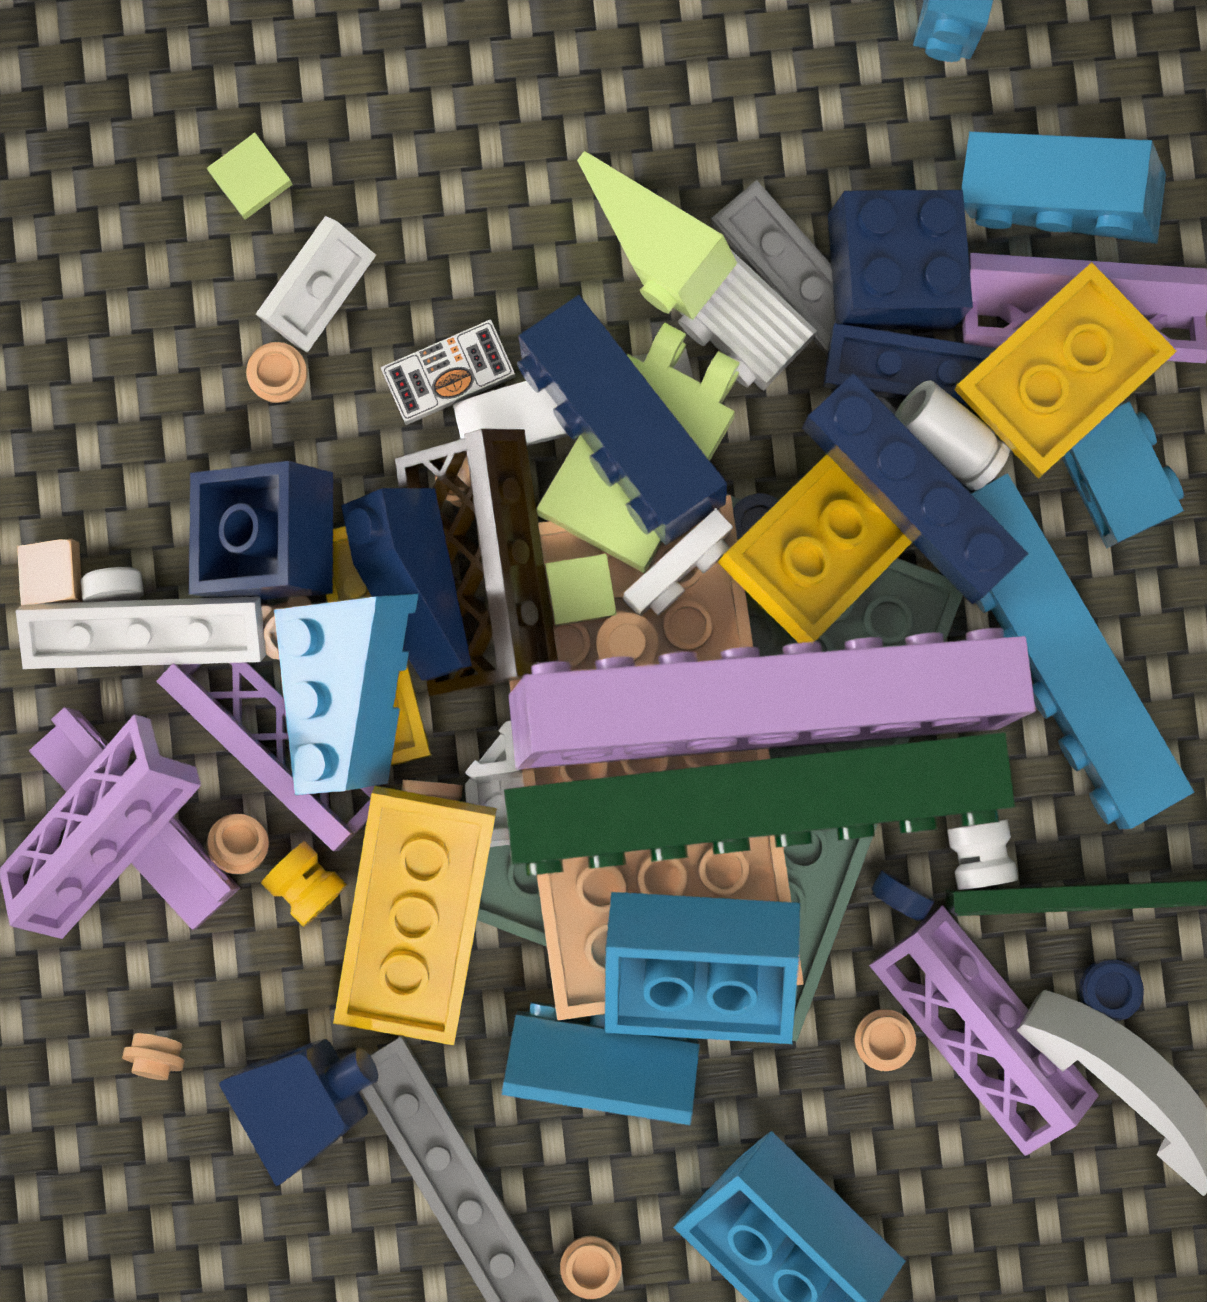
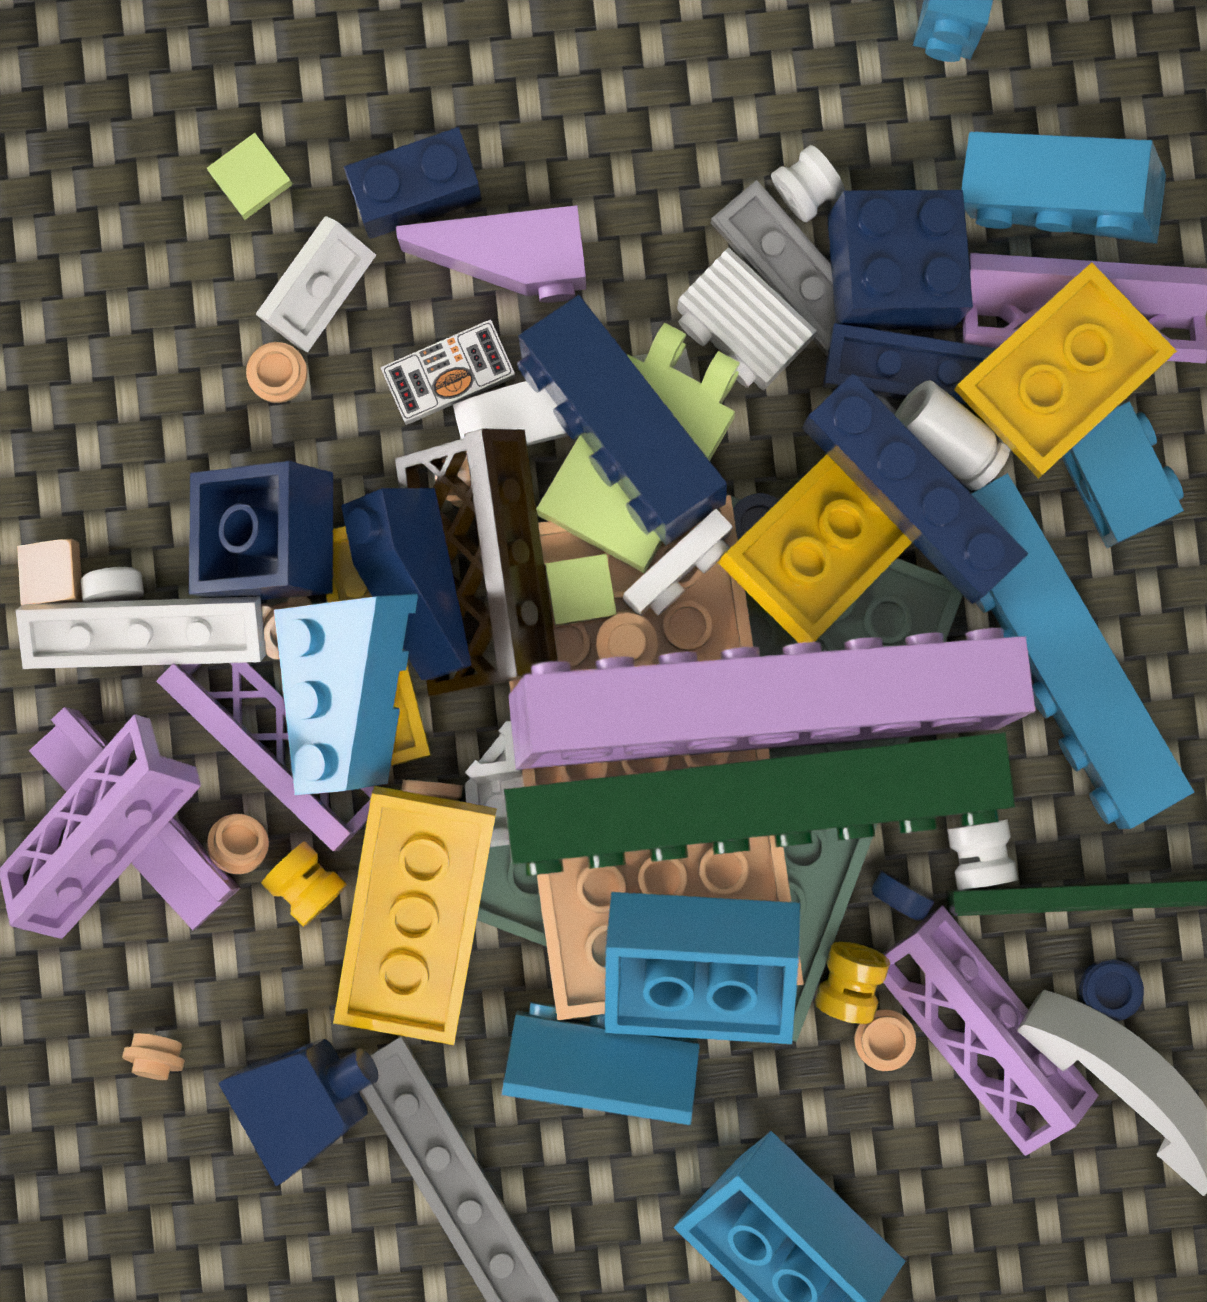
(413, 182): none -> dark blue brick
(517, 251): none -> lavender slope
(590, 1267): light nougat plate -> none
(668, 248): yellowish green slope -> none
(808, 183): none -> white wheel
(852, 982): none -> yellow wheel

